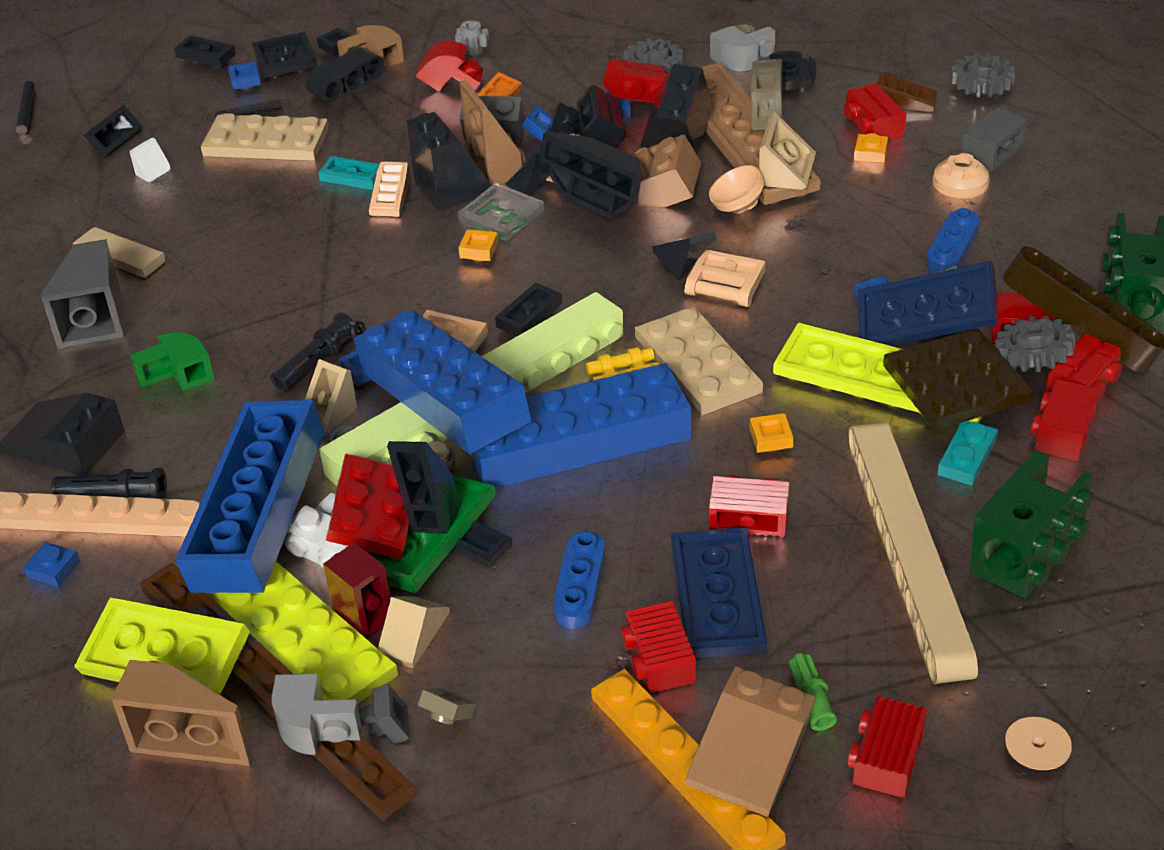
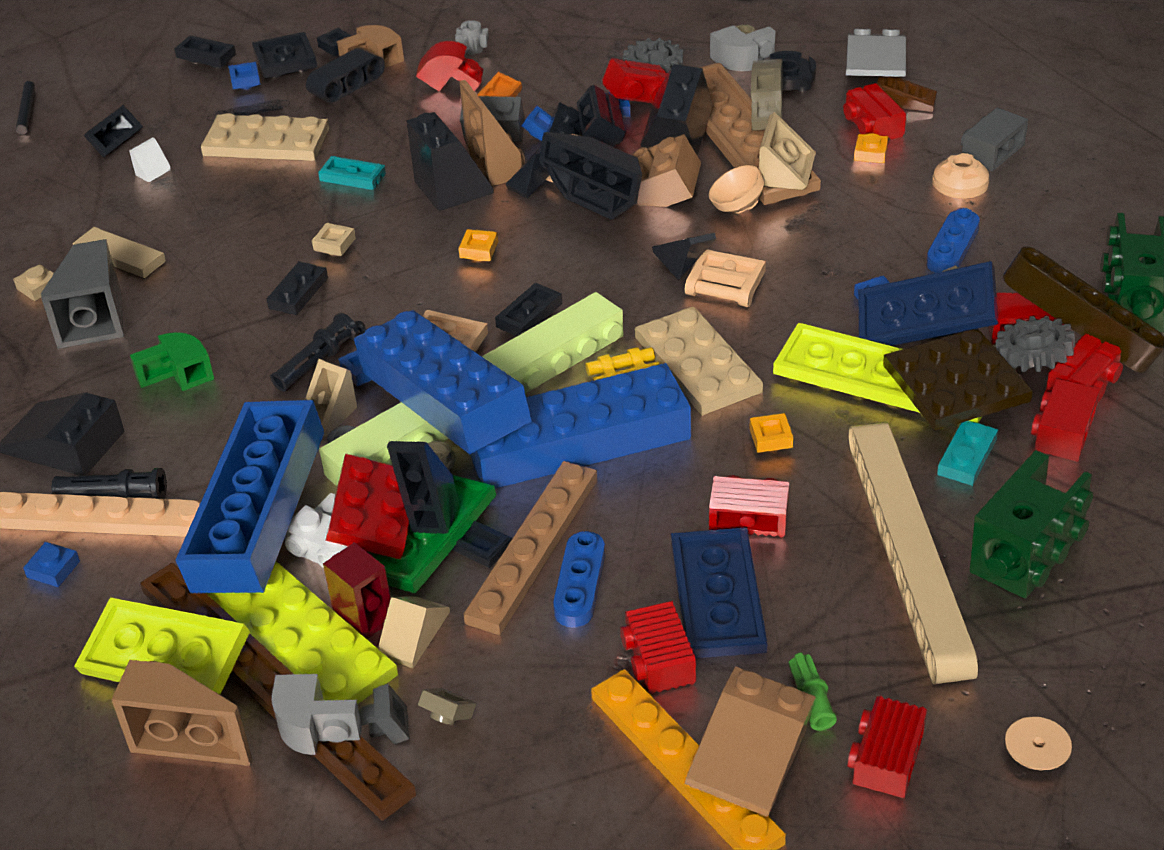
(33, 281): none -> tan plate
(297, 288): none -> black plate
(333, 239): none -> tan plate
(390, 186): light nougat slope -> none
(501, 211): clear tile -> none
(530, 548): none -> medium nougat plate
(876, 53): none -> light grey slope
(983, 74): dark grey gear -> none

